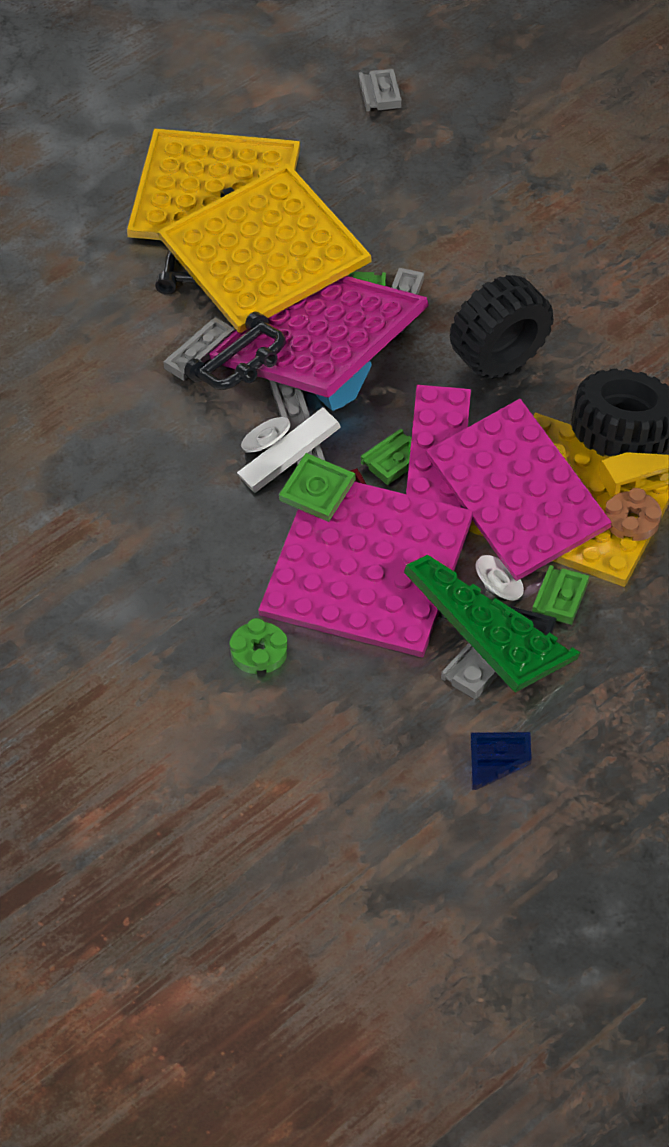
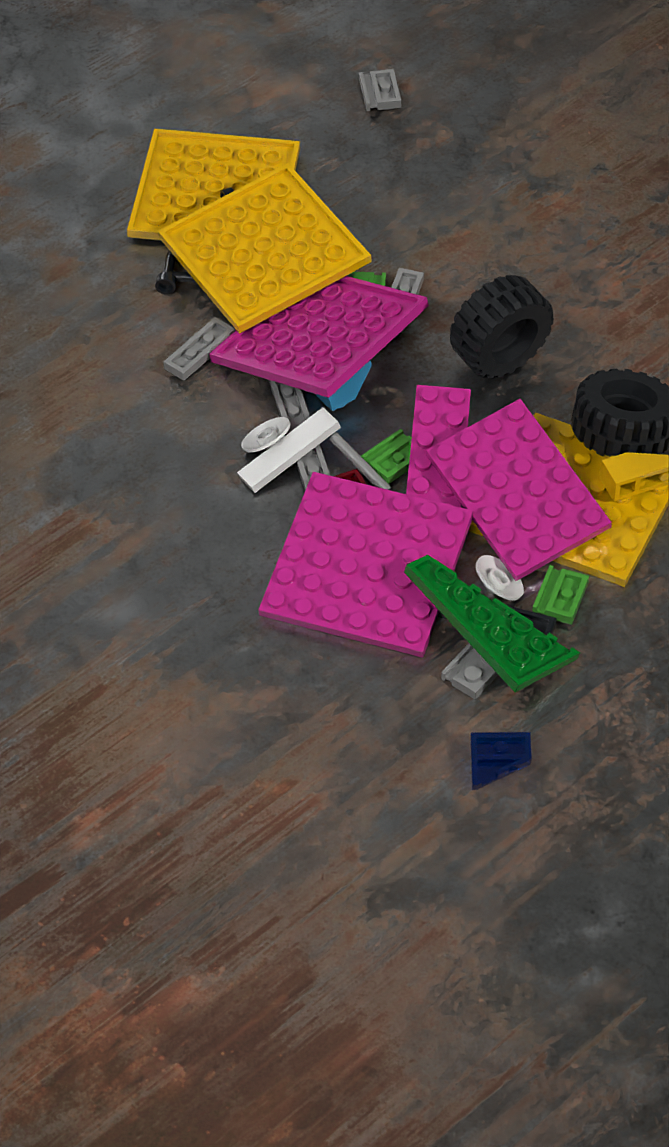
(256, 325): black bar -> none
(257, 633): bright green plate -> none
(317, 487): bright green plate -> none
(359, 462): none -> light grey bar
(635, 502): nougat plate -> none

